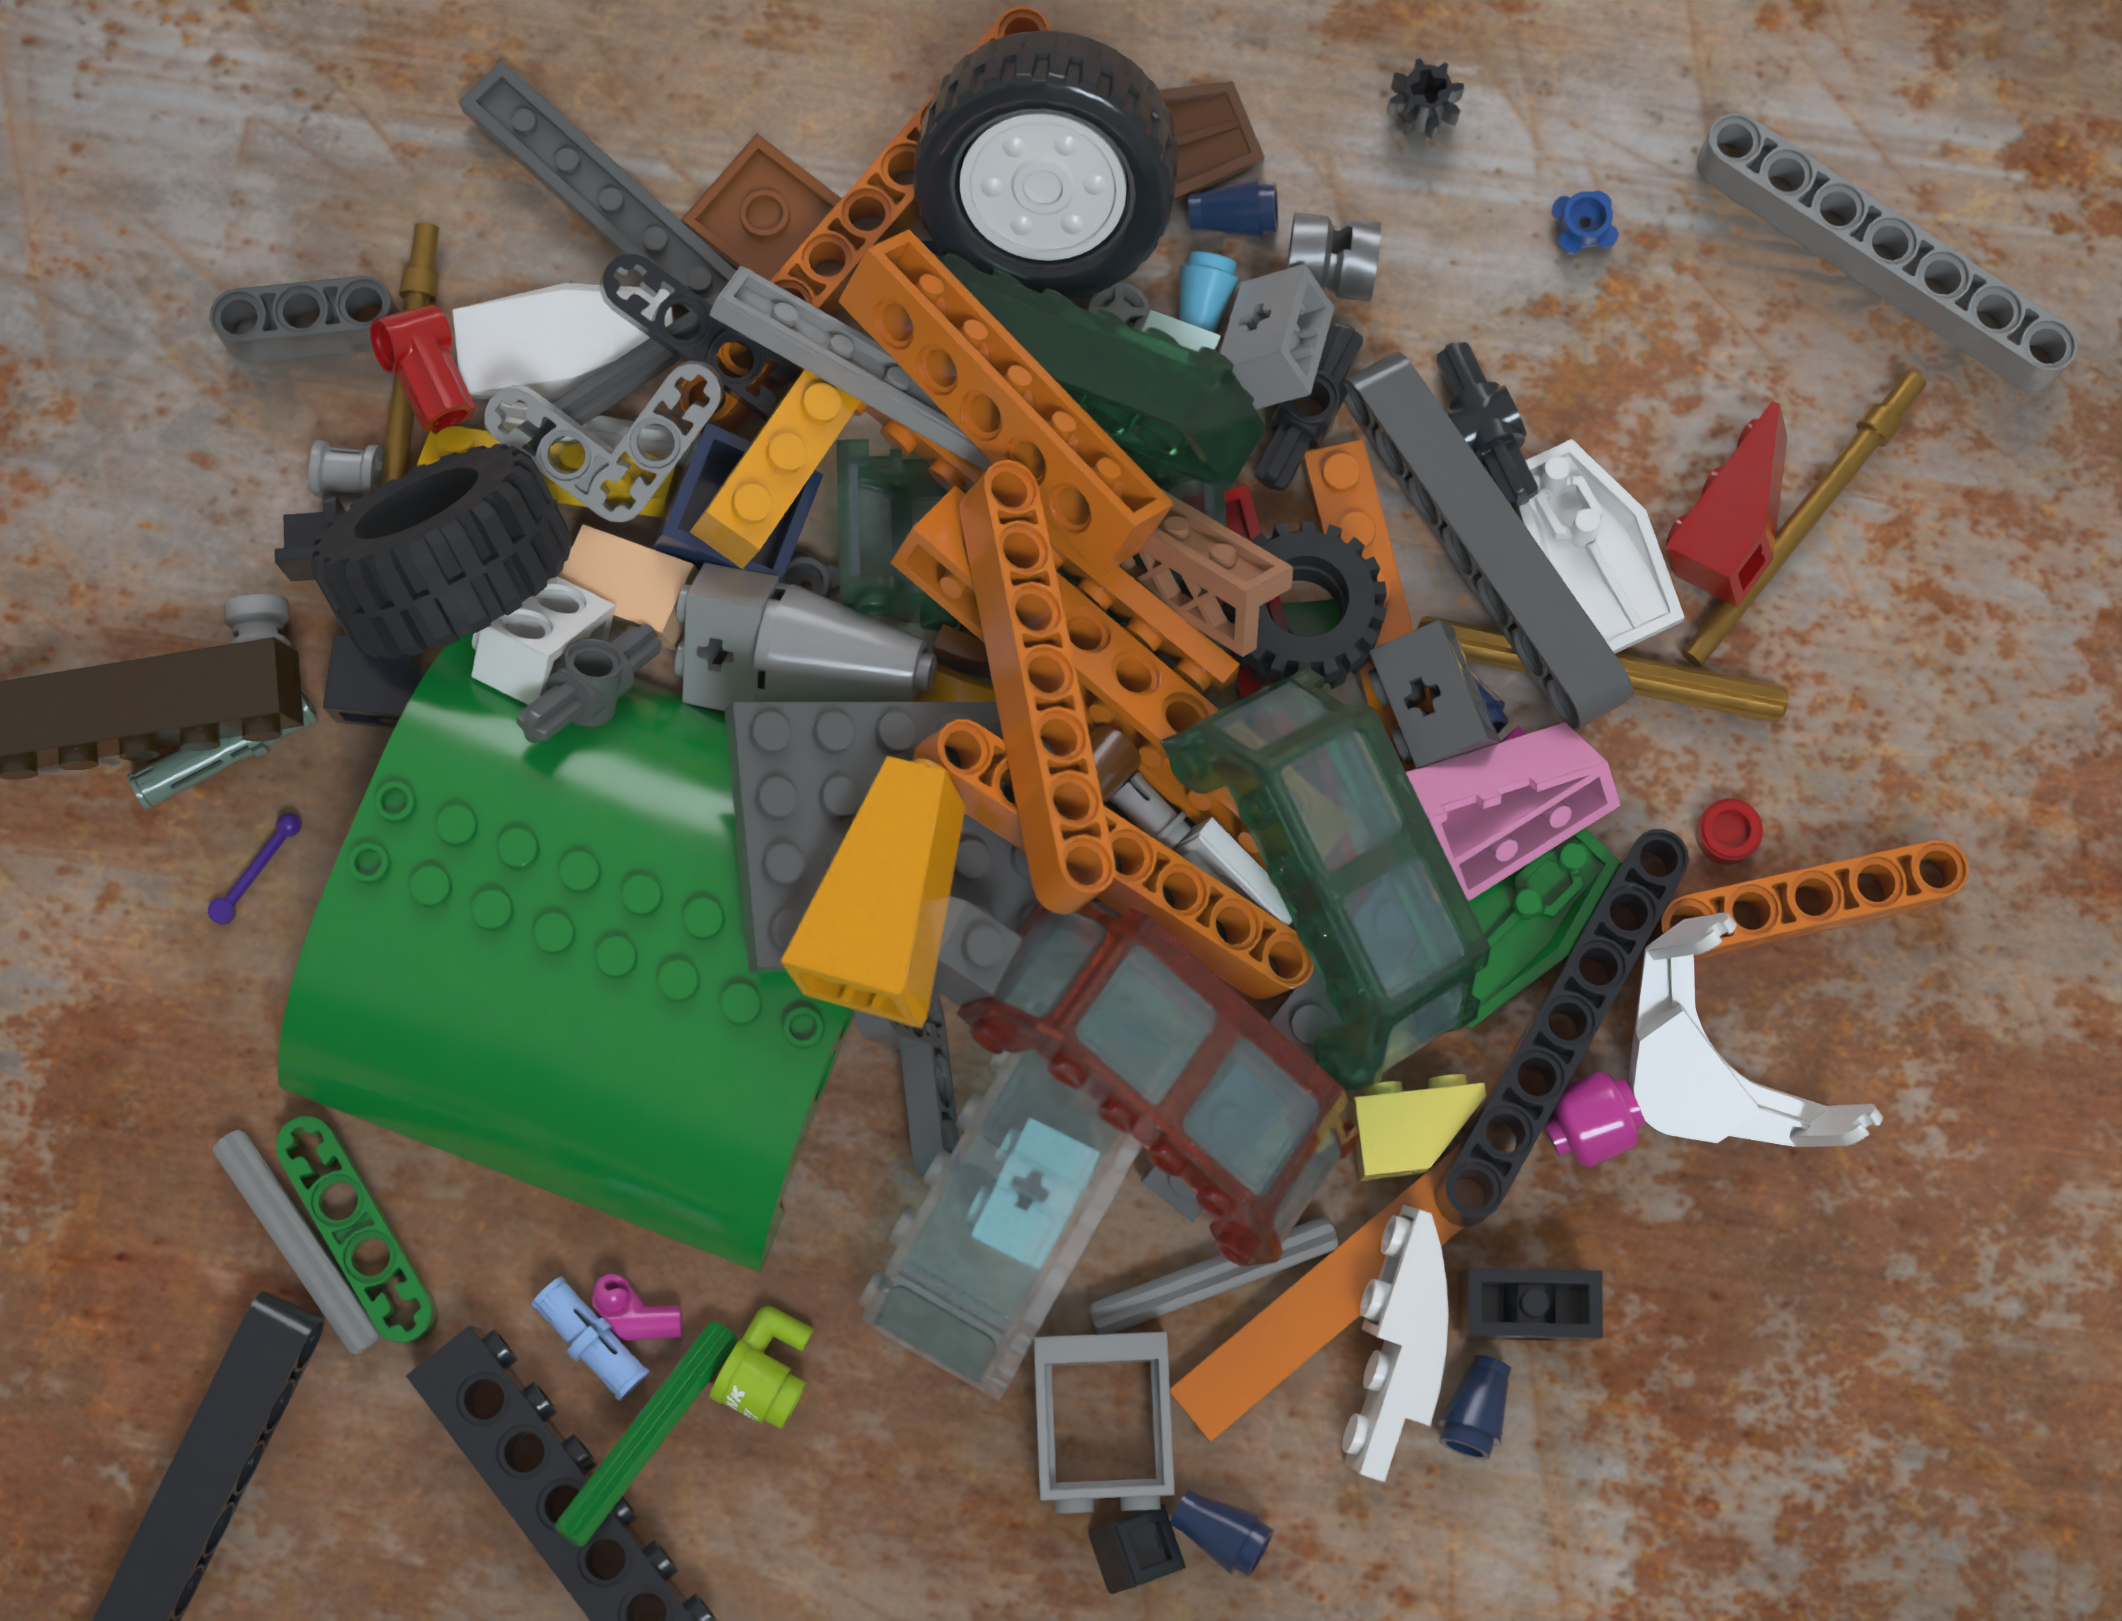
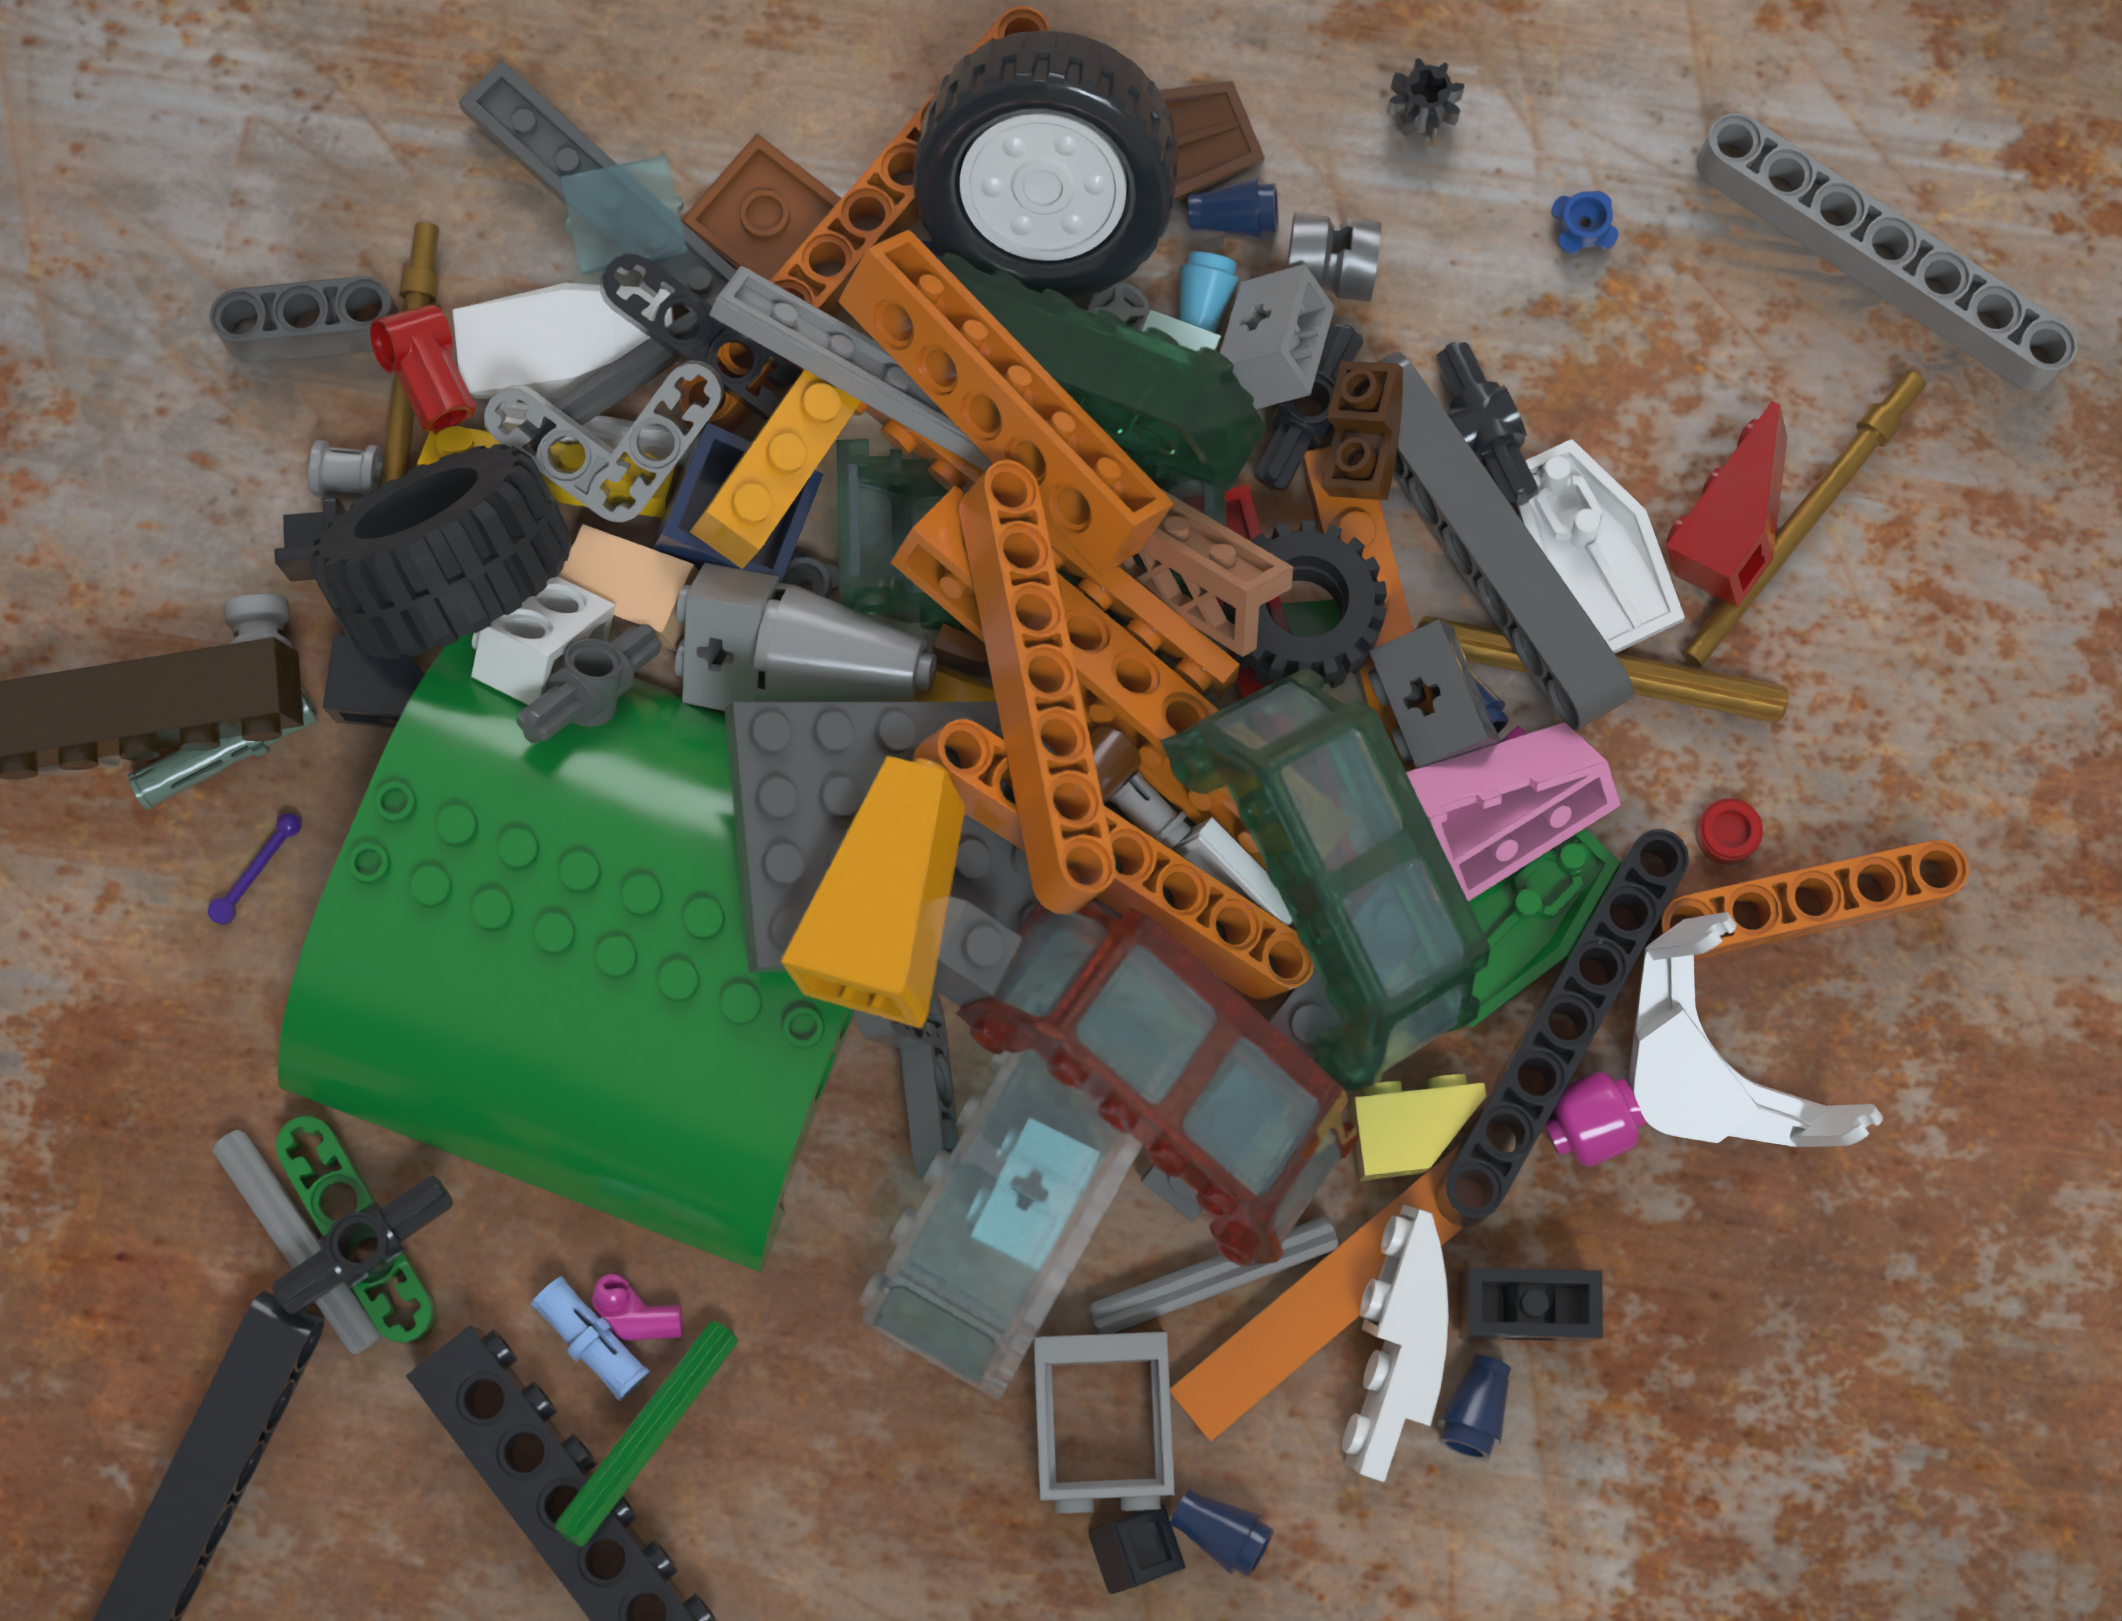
(333, 1262): none -> black axle
(623, 212): none -> clear light blue piece
(757, 1382): lime piece -> none
(1367, 430): none -> reddish brown slope

